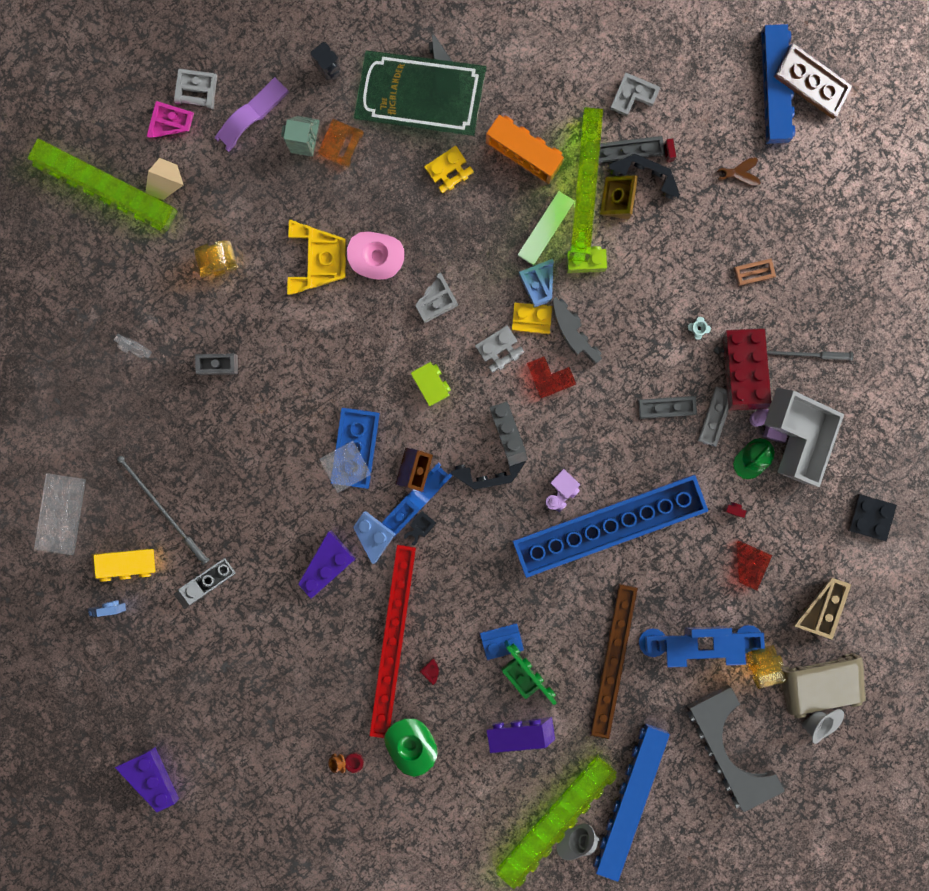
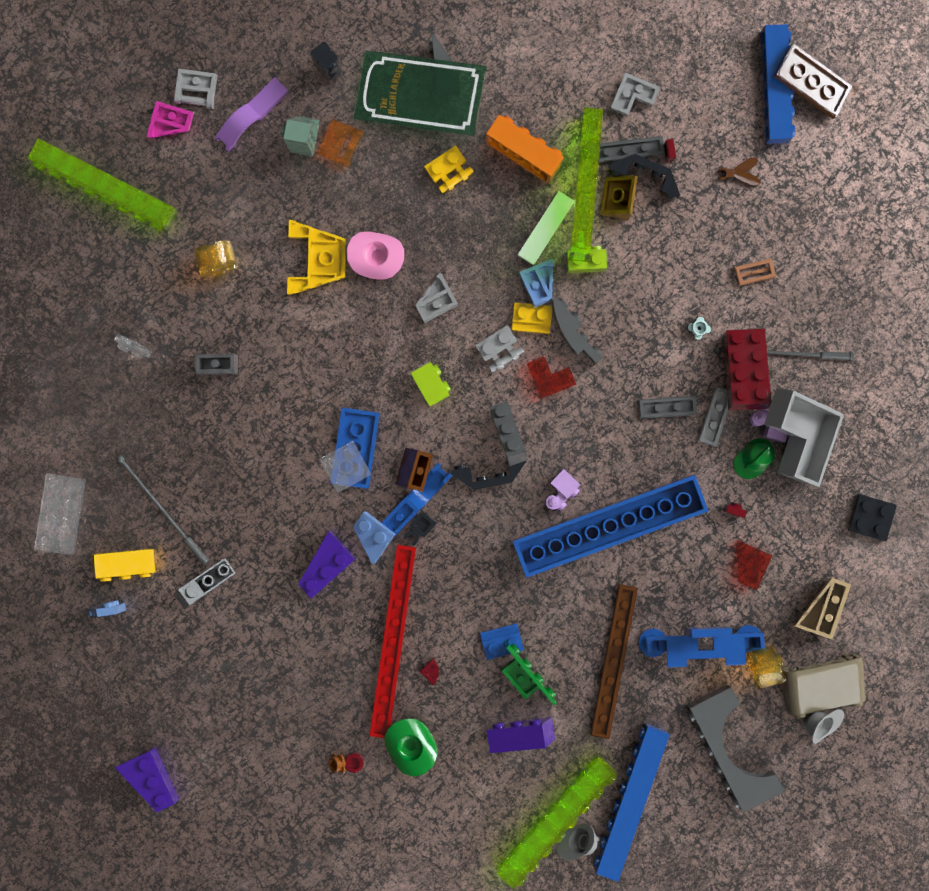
(163, 179): tan slope -> none

